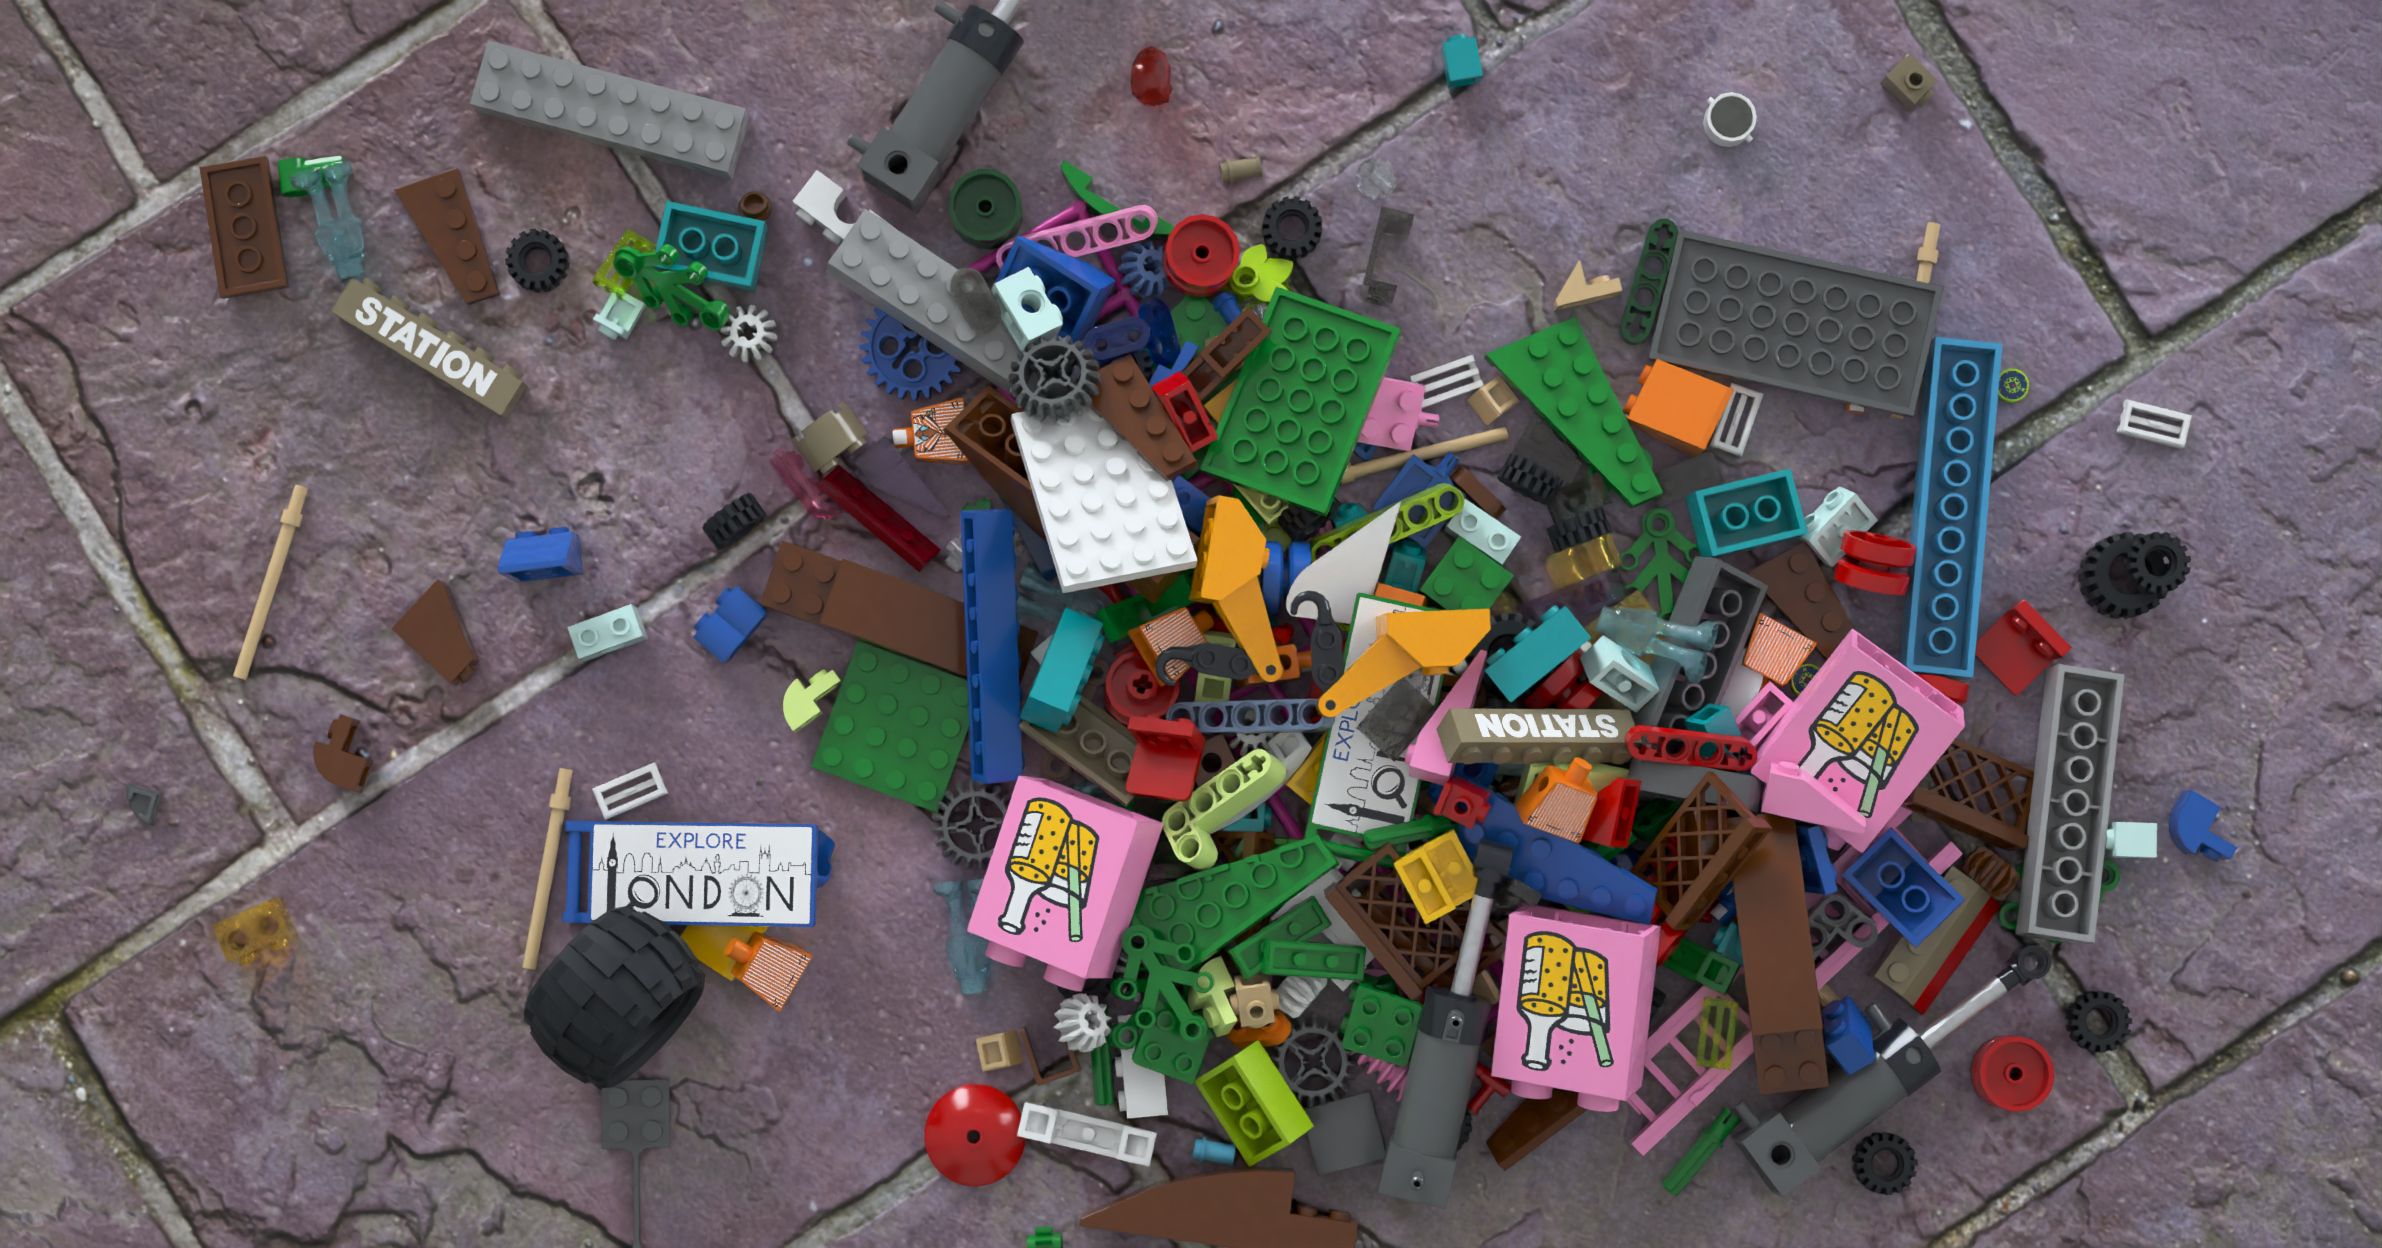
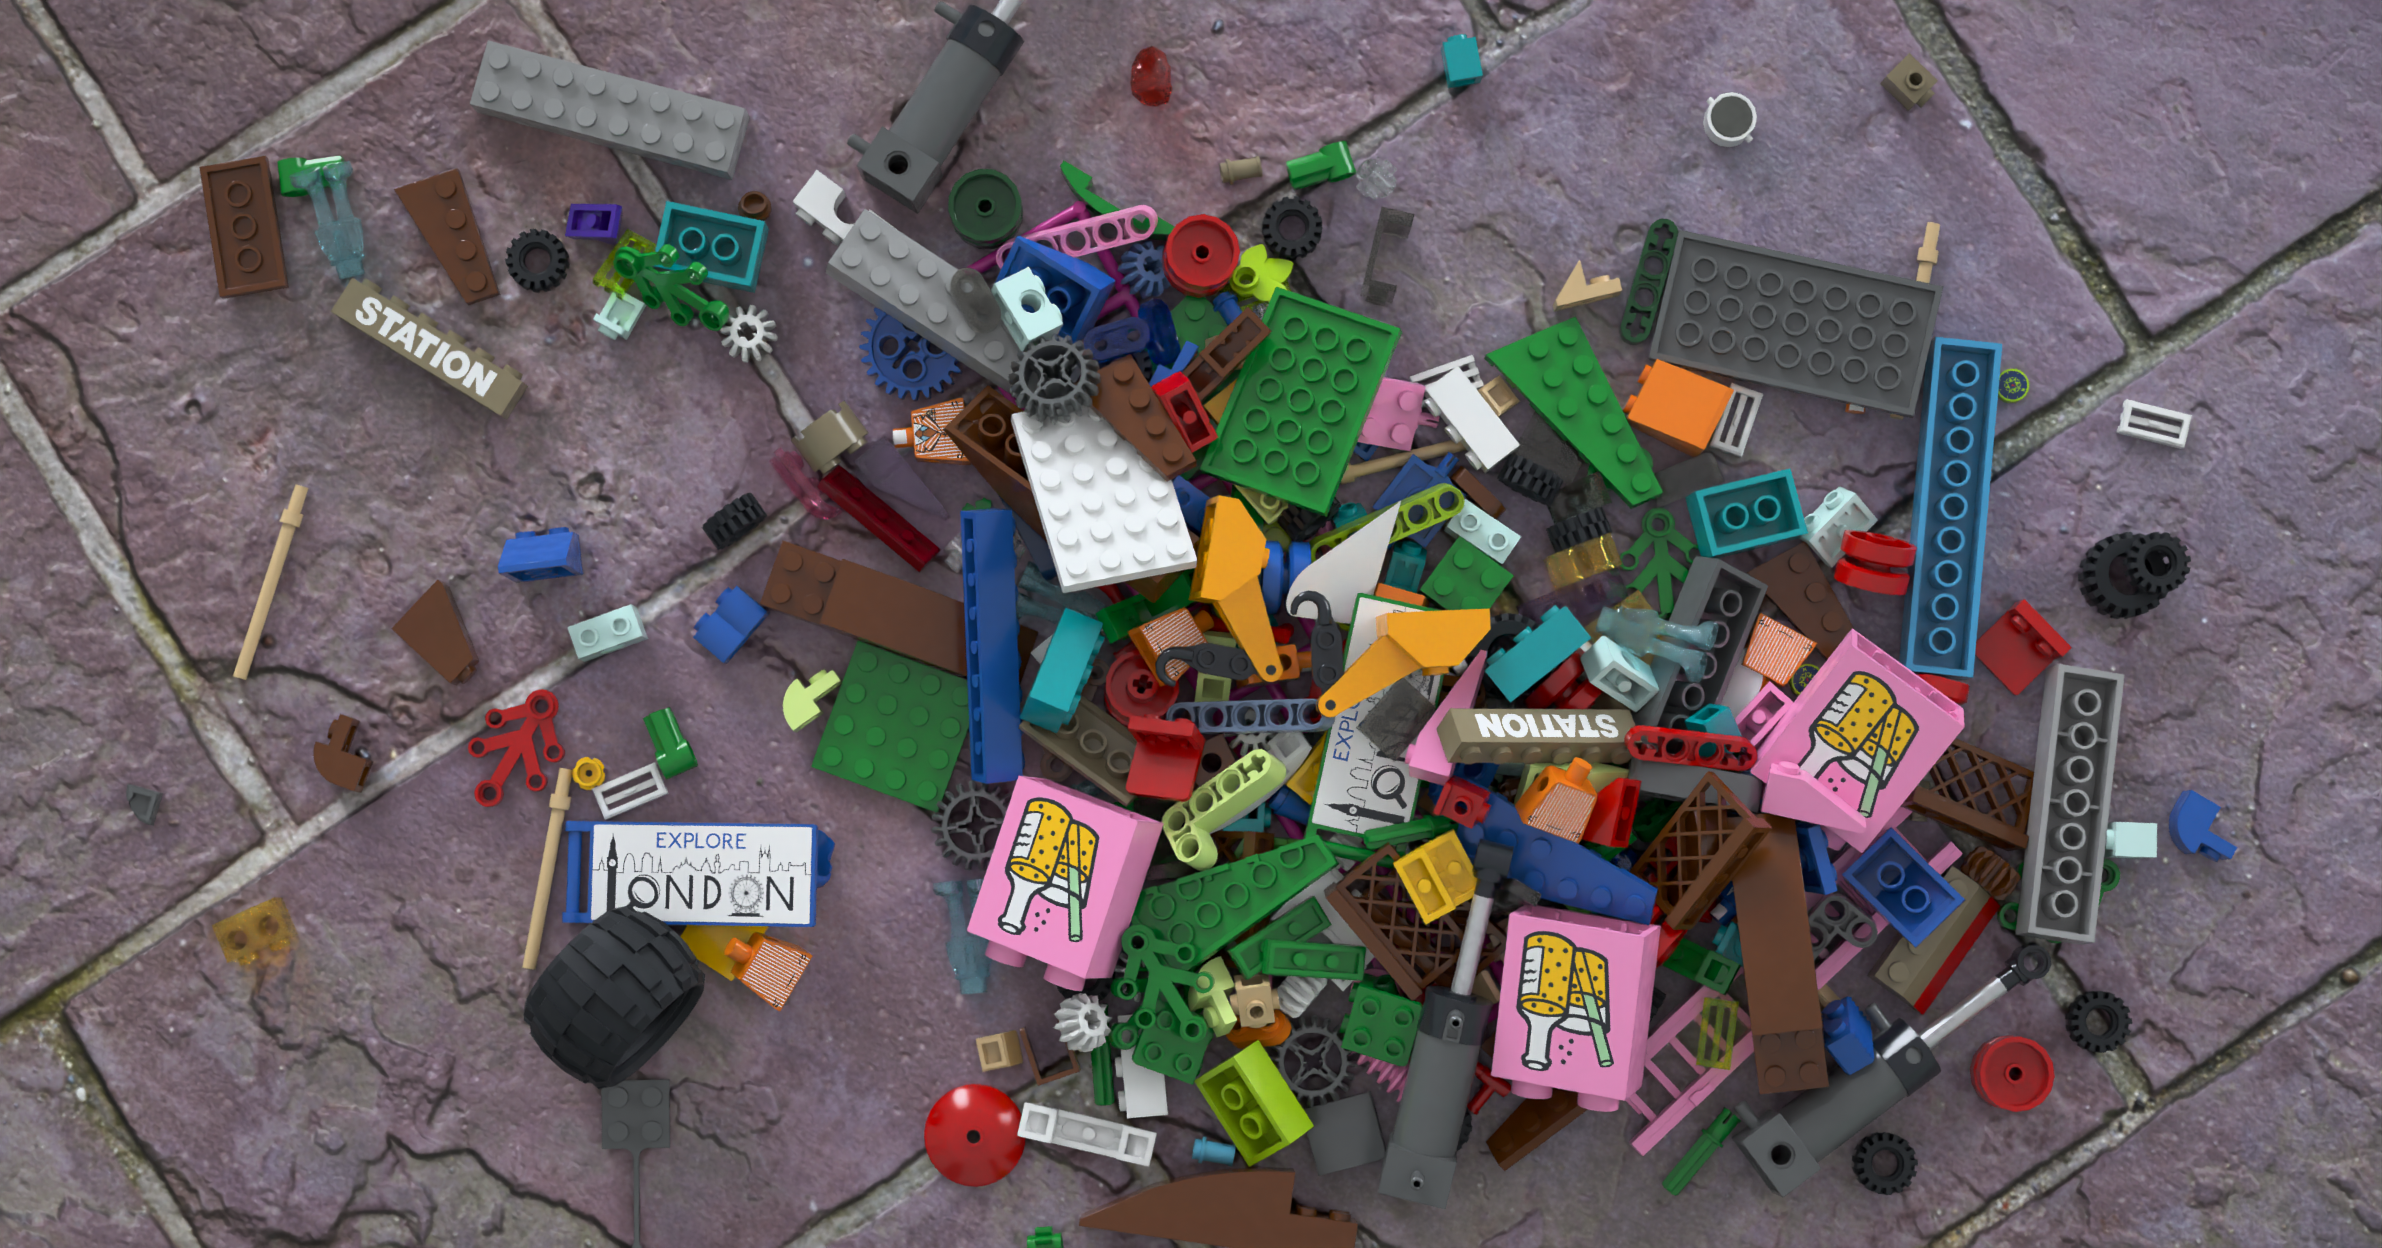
(520, 743): none -> red plant
(582, 766): none -> yellow plate
(595, 222): none -> dark purple slope
(672, 750): none -> green piece
(1289, 805): none -> blue cone
(1330, 164): none -> green piece
(1470, 420): none -> white brick

